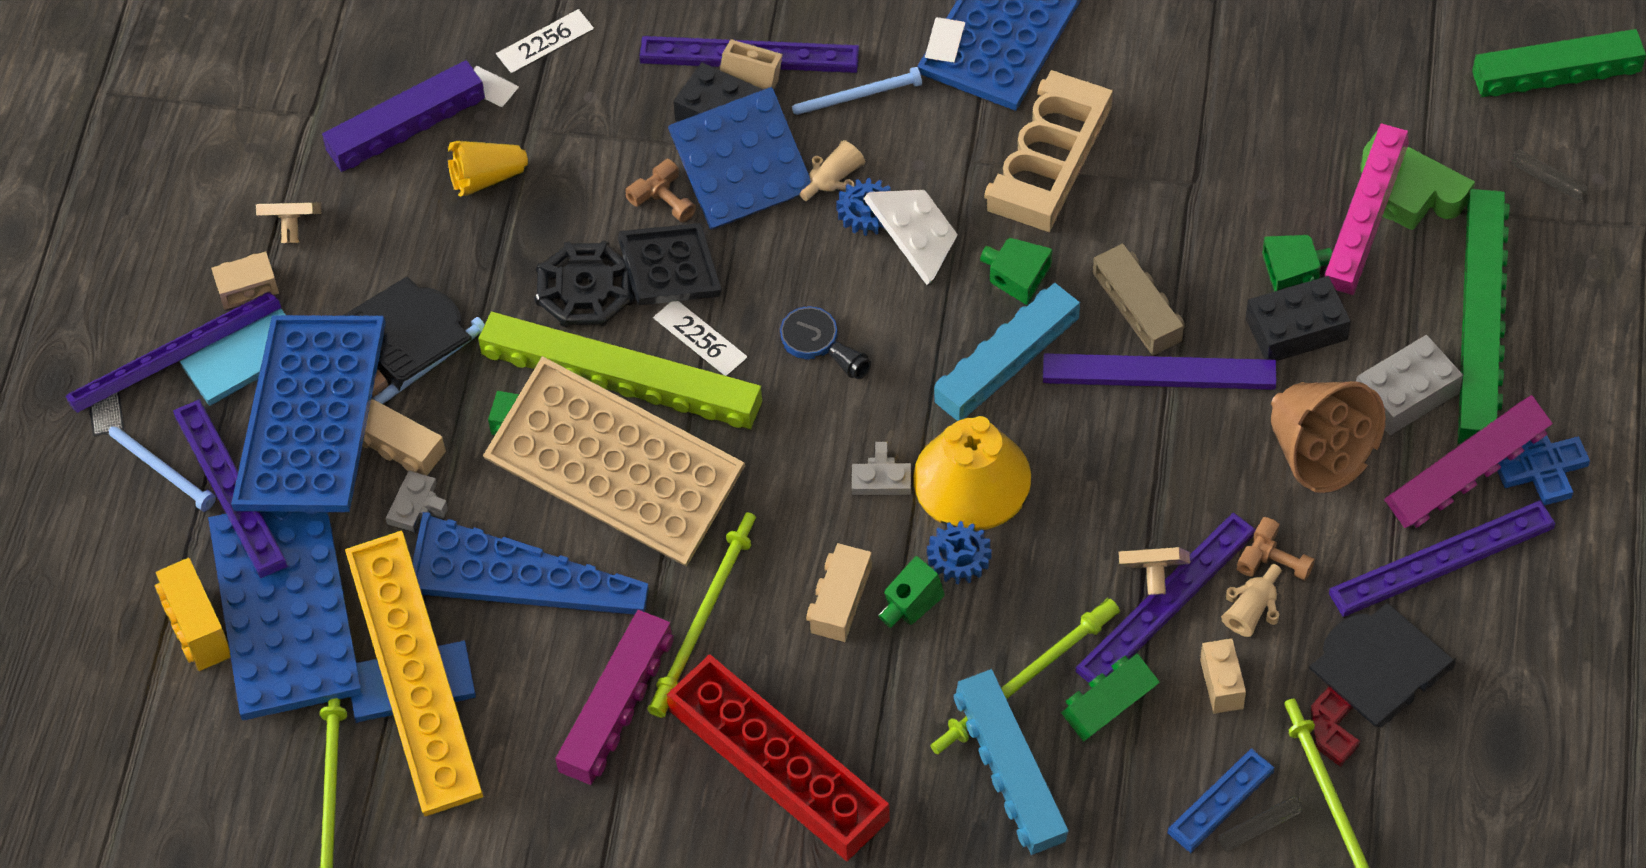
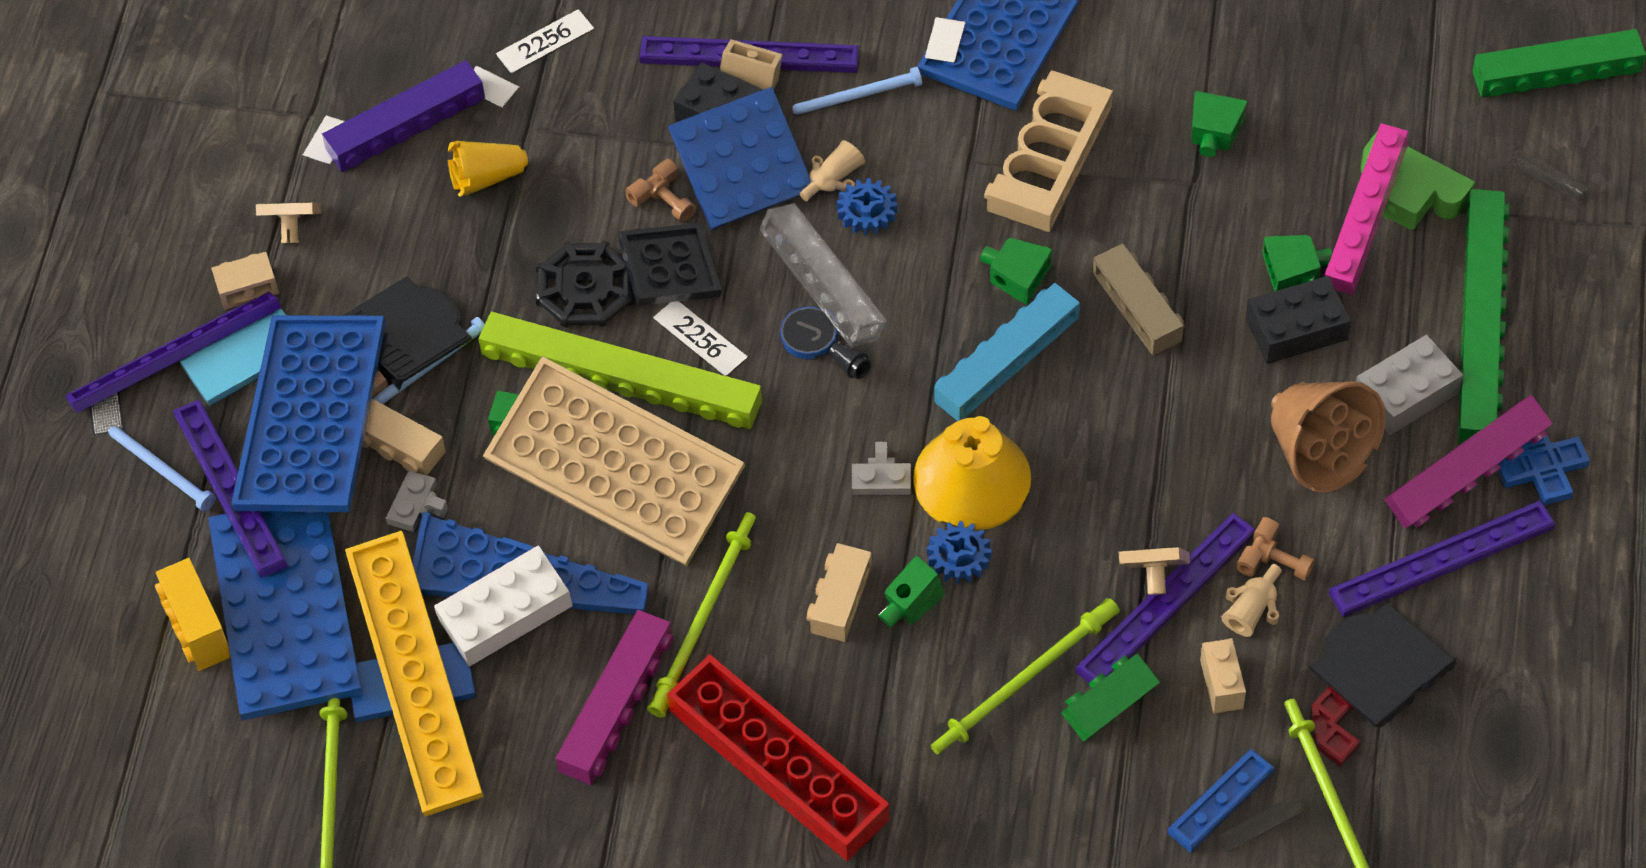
(316, 147): none -> white sticker
(503, 606): none -> white brick
(823, 275): none -> clear brick
(915, 227): white wing -> none
(1011, 762): dark azure brick -> none
(1159, 371): dark purple tile -> none
(1216, 121): none -> green torso

